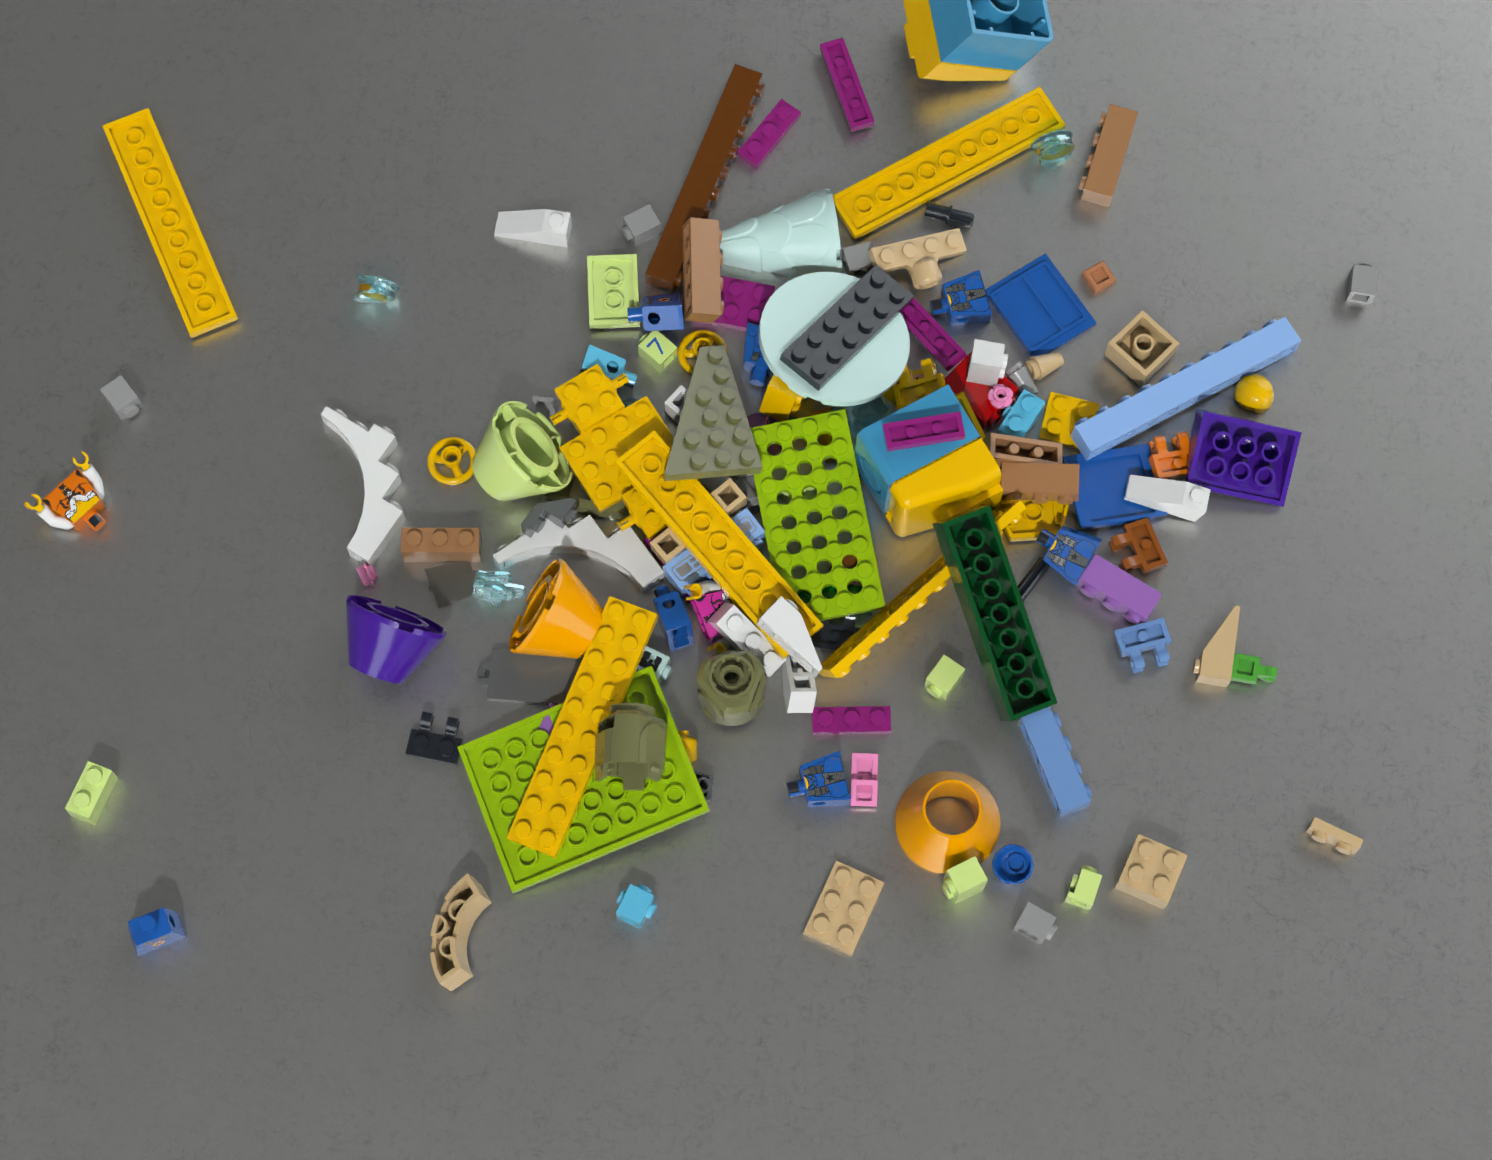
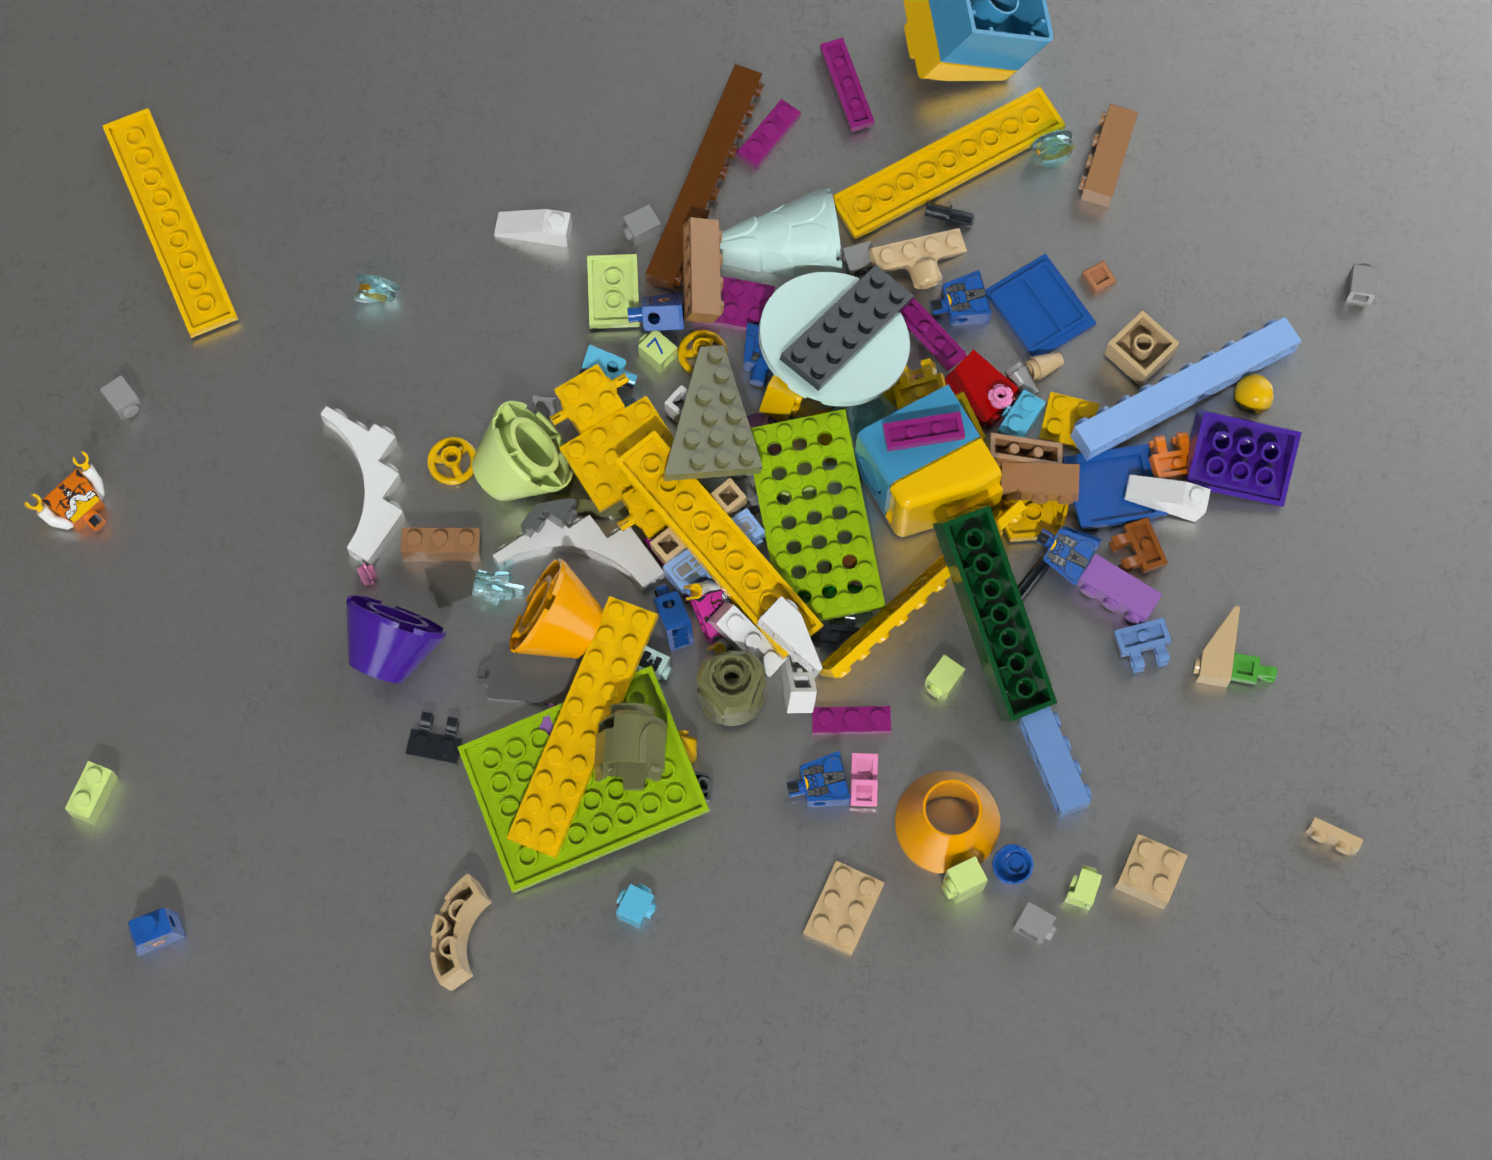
(987, 362): white brick -> none

